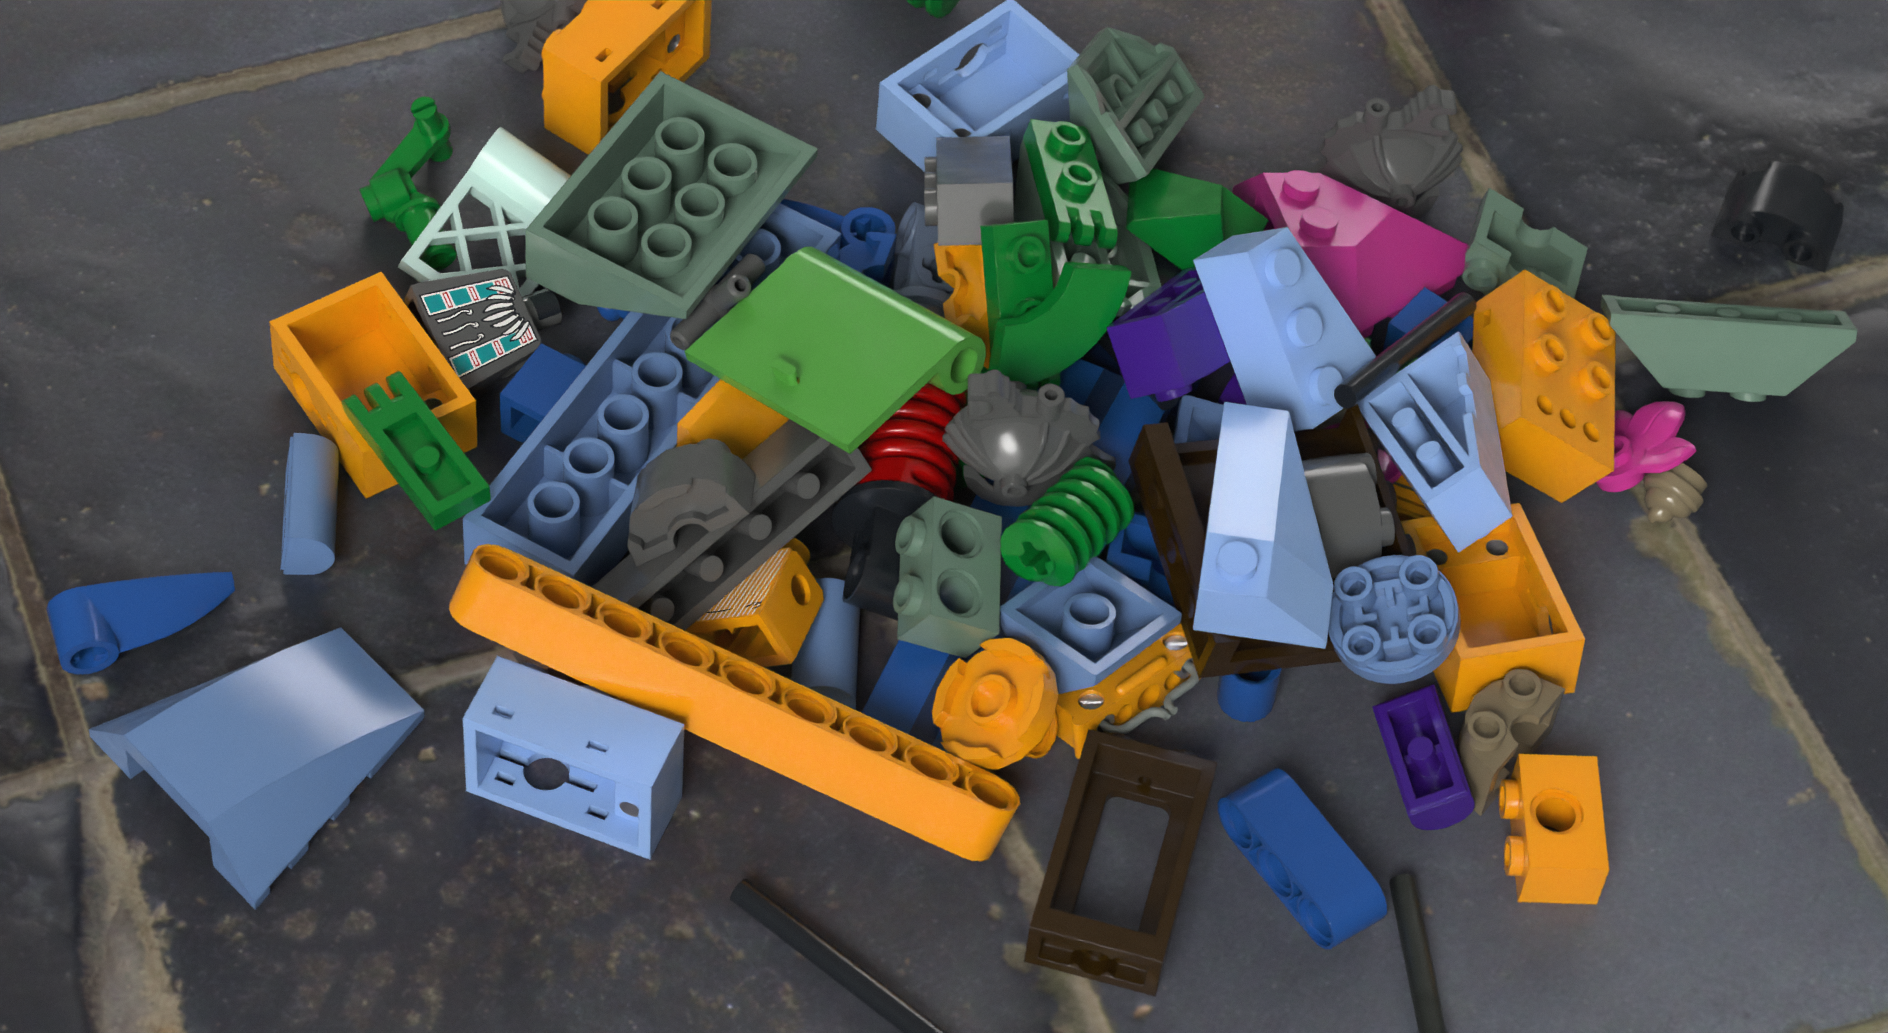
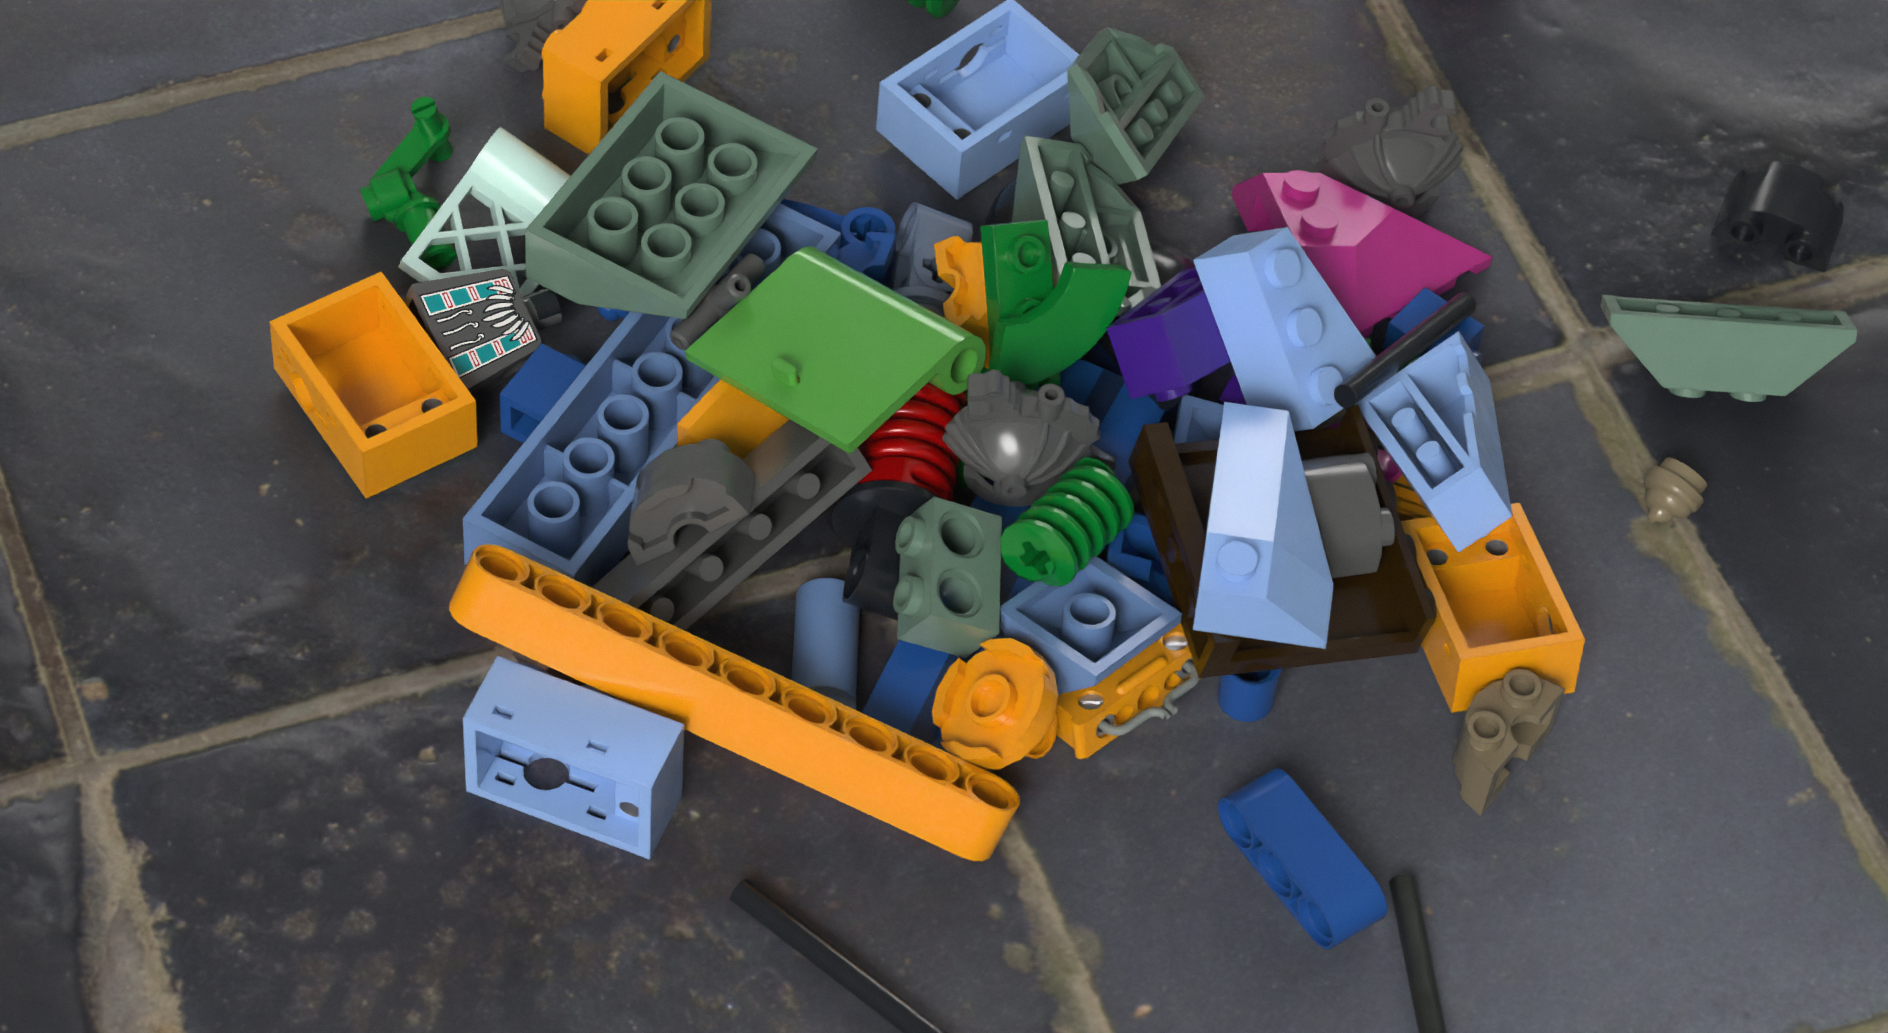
(112, 617): blue piece -> none
(268, 750): medium blue wedge -> none
(310, 505): medium blue brick -> none
(418, 451): green hinge -> none
(768, 611): light orange torso -> none
(968, 187): dark grey brick -> none
(1070, 183): green hinge -> none
(1142, 773): dark brown piece -> none
(1186, 215): green slope -> none
(1393, 618): medium blue tile -> none
(1424, 759): dark purple brick -> none
(1505, 246): sand green cylinder -> none
(1548, 383): light orange piece -> none
(1562, 795): light orange brick -> none
(1646, 444): dark pink plate -> none

